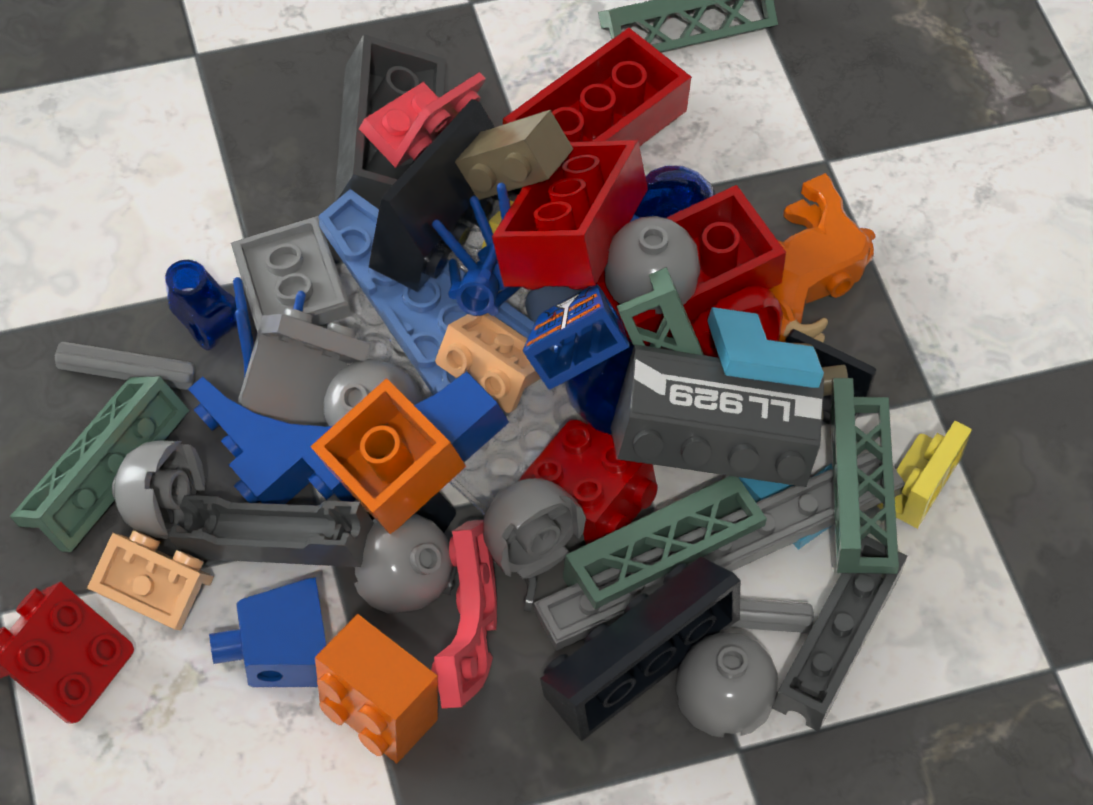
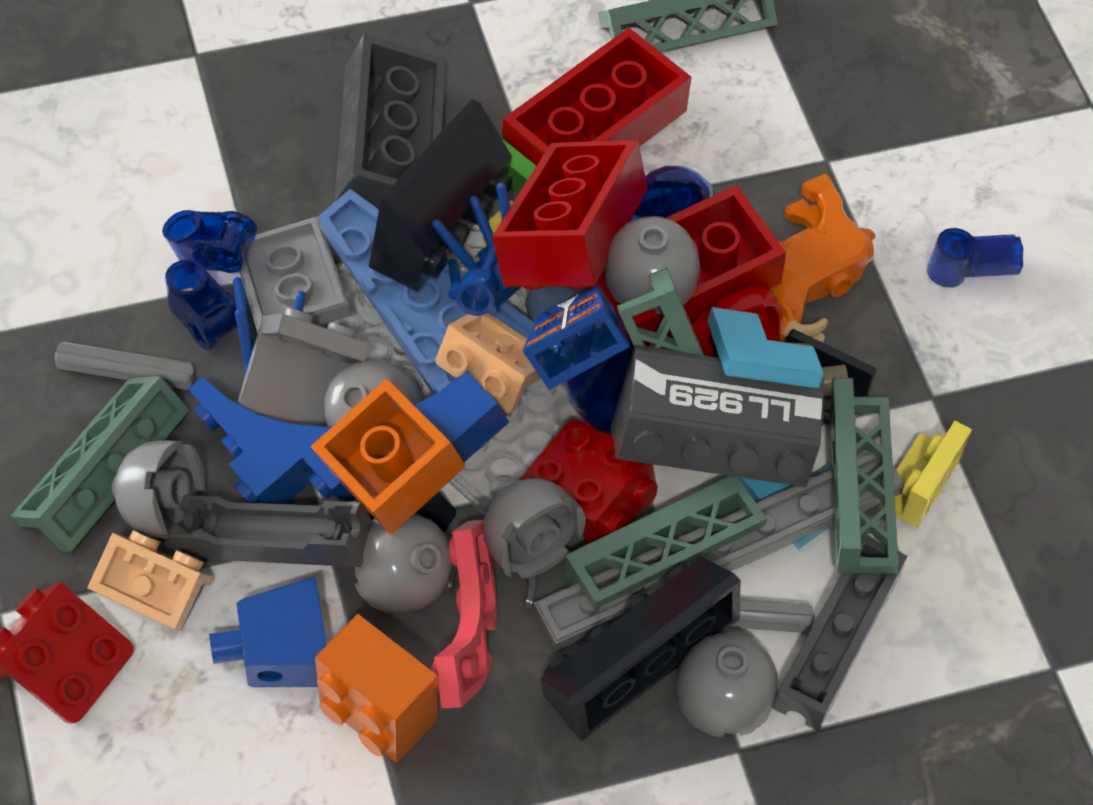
(210, 238): none -> clear blue piece
(416, 119): coral bracket -> none
(514, 154): dark tan brick -> none
(963, 255): none -> clear blue piece

